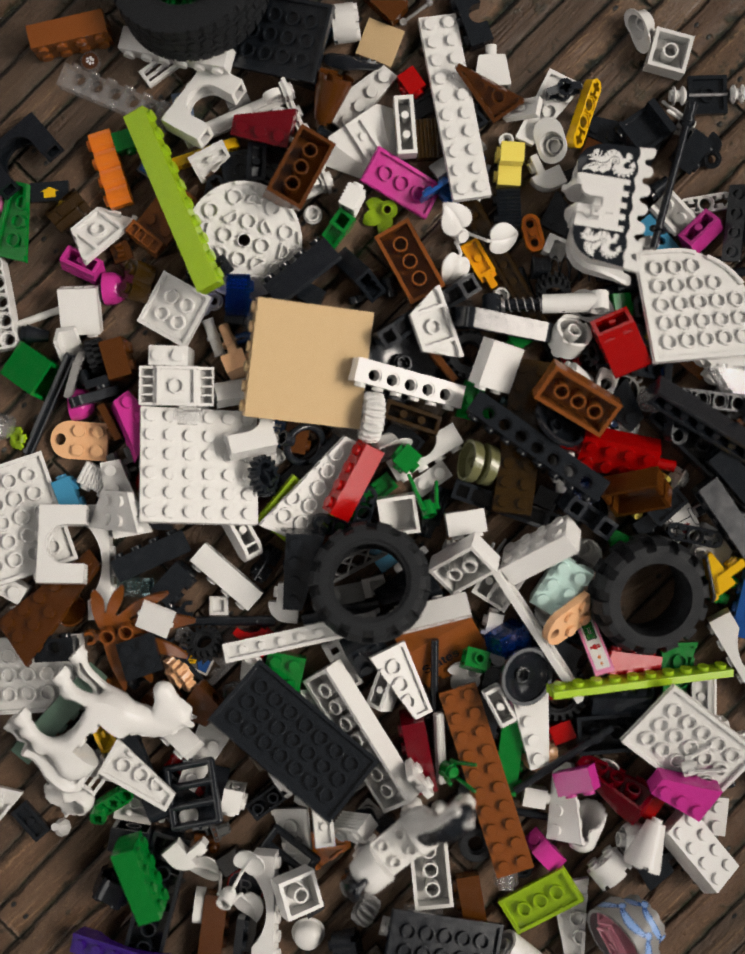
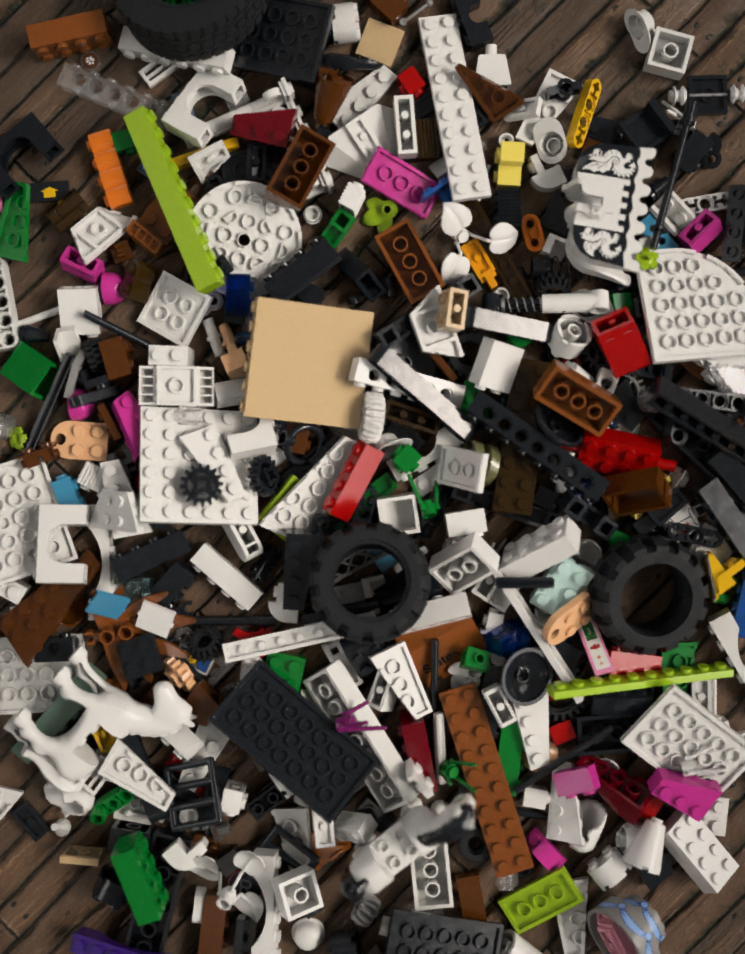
(31, 456): none -> reddish brown hinge
(83, 855): none -> tan tile
(107, 604): none -> dark azure piece
(116, 329): none -> black bar
(209, 449): none -> white wing
(211, 494): none -> black gear
(218, 605): white tile -> none
(348, 724): none -> magenta plant
(422, 392): none -> beam
(452, 310): none -> tan brick
(462, 468): none -> white tile
(524, 582): none -> black axle
(647, 259): none -> lime plant

